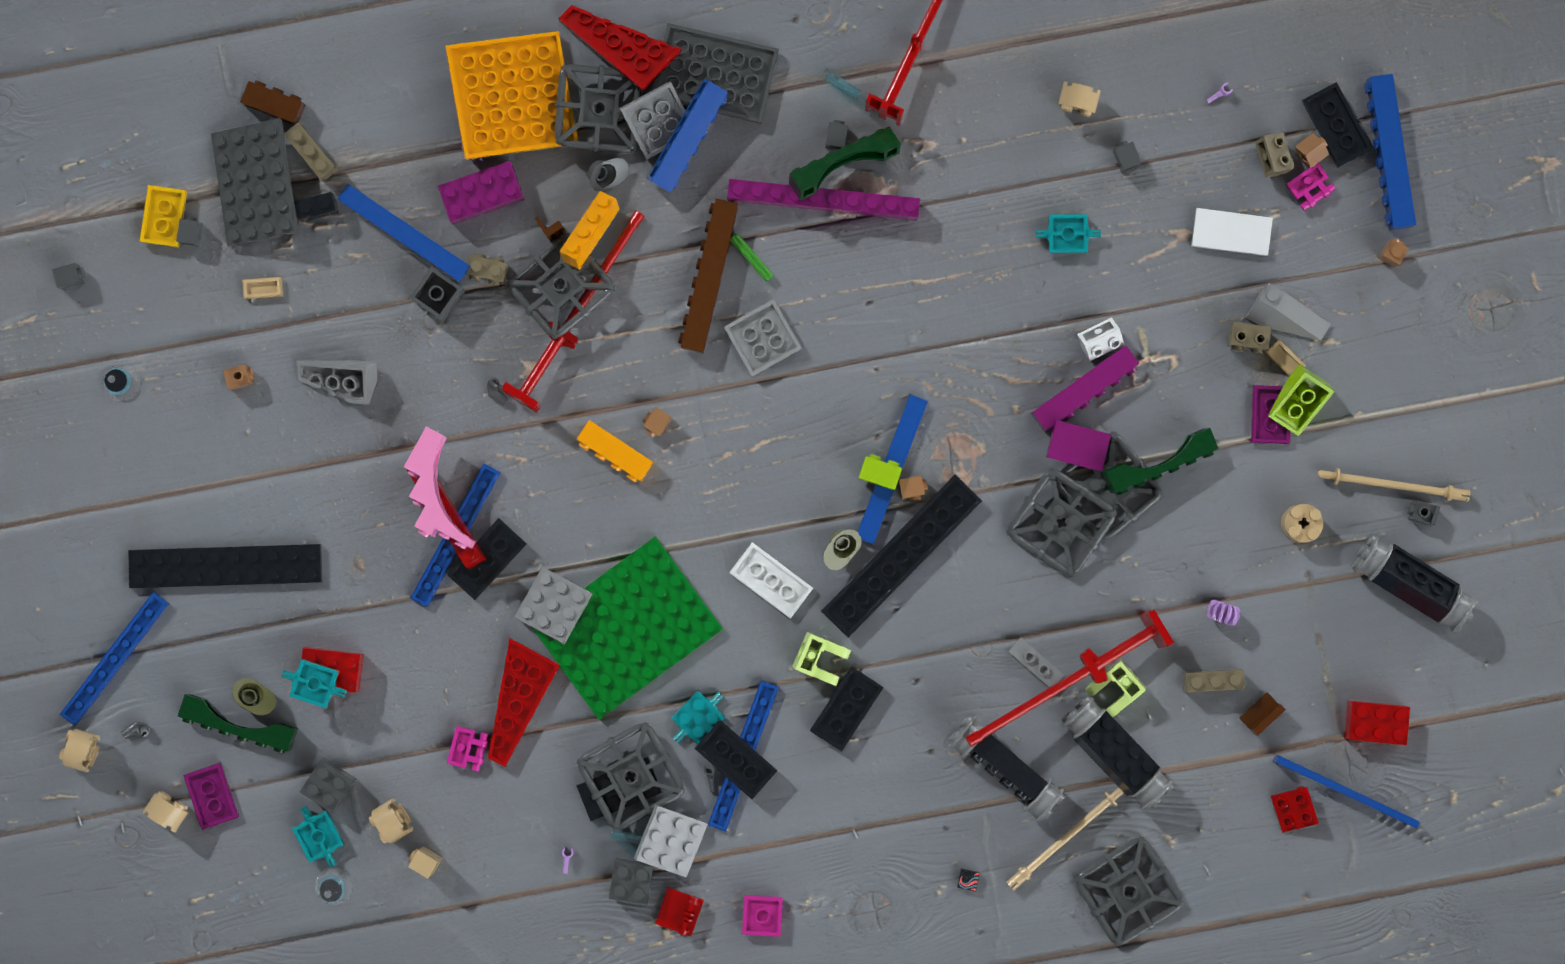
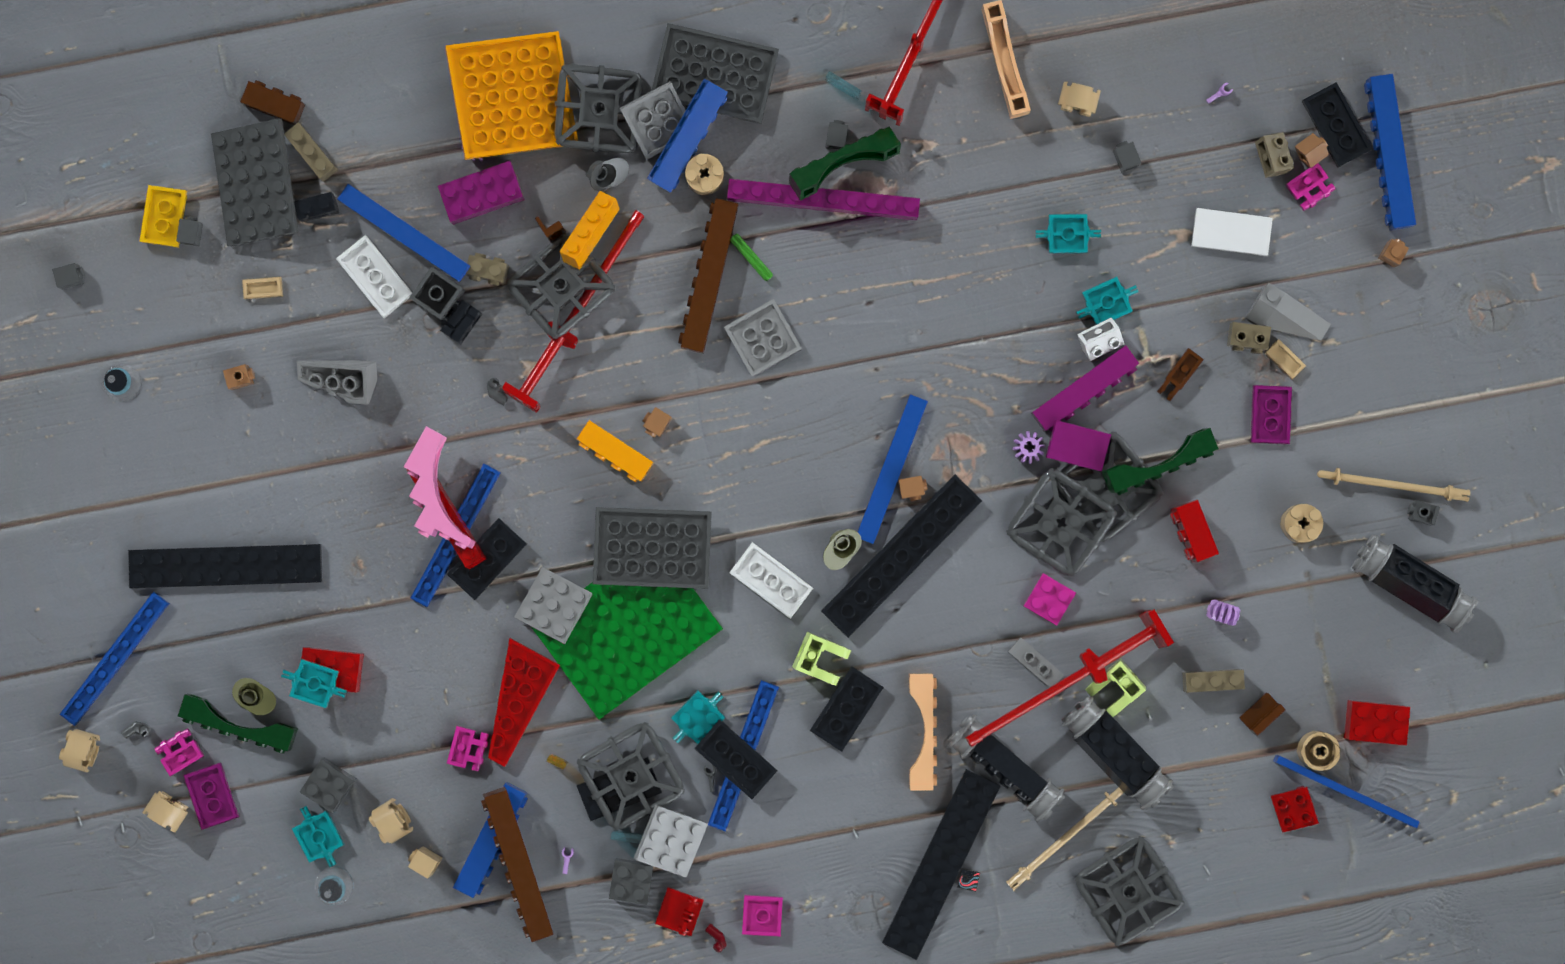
(183, 756): none -> dark pink plate
(374, 276): none -> white tile
(461, 321): none -> black brick
(484, 850): none -> blue brick
(518, 864): none -> reddish brown brick
(557, 761): none -> clear yellow tile
(627, 50): red wing -> none
(652, 547): none -> dark grey plate
(700, 164): none -> tan brick
(718, 936): none -> dark red arm
(880, 472): lime brick -> none
(921, 773): none -> light nougat arch
(941, 864): none -> black plate
(1003, 54): none -> light nougat arch
(1033, 442): none -> lavender gear
(1049, 599): none -> dark pink plate
(1107, 301): none -> teal plate
(1181, 372): none -> reddish brown hinge
(1194, 531): none -> red brick
(1300, 400): lime slope -> none
(1328, 746): none -> tan brick

